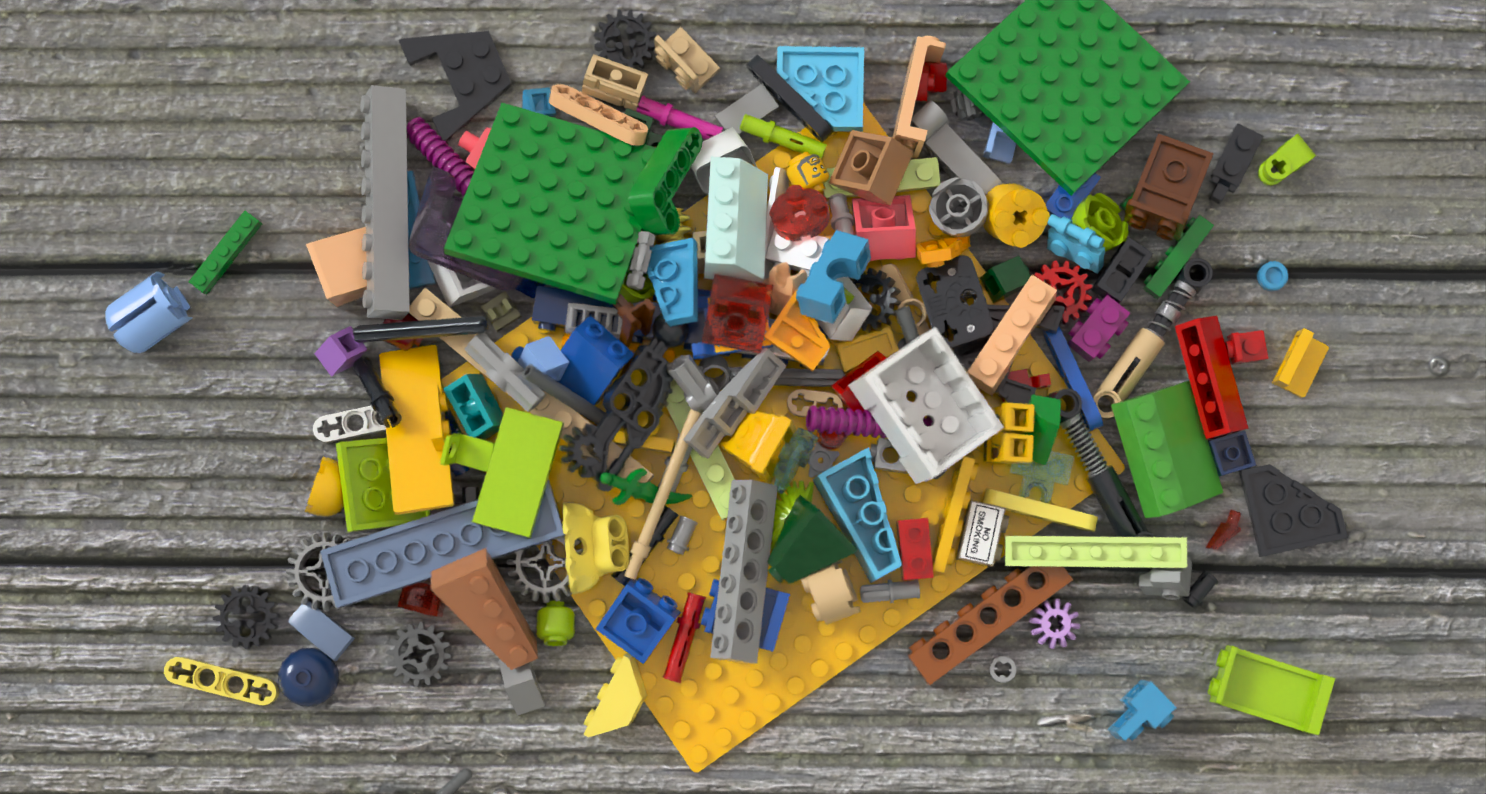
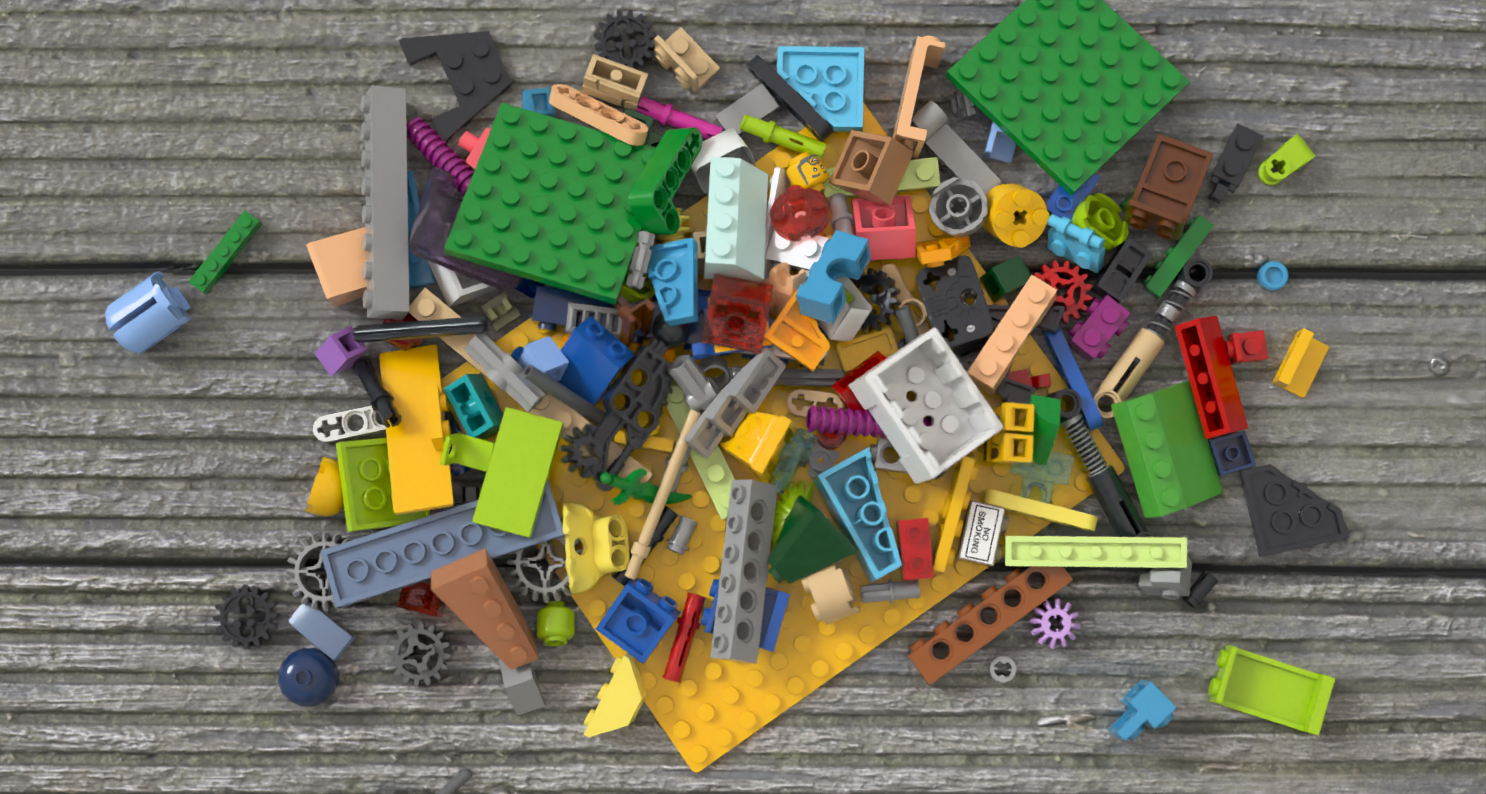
(222, 677): light yellow beam -> none
(932, 79): red bracket -> none
(1225, 531): clear red bar -> none

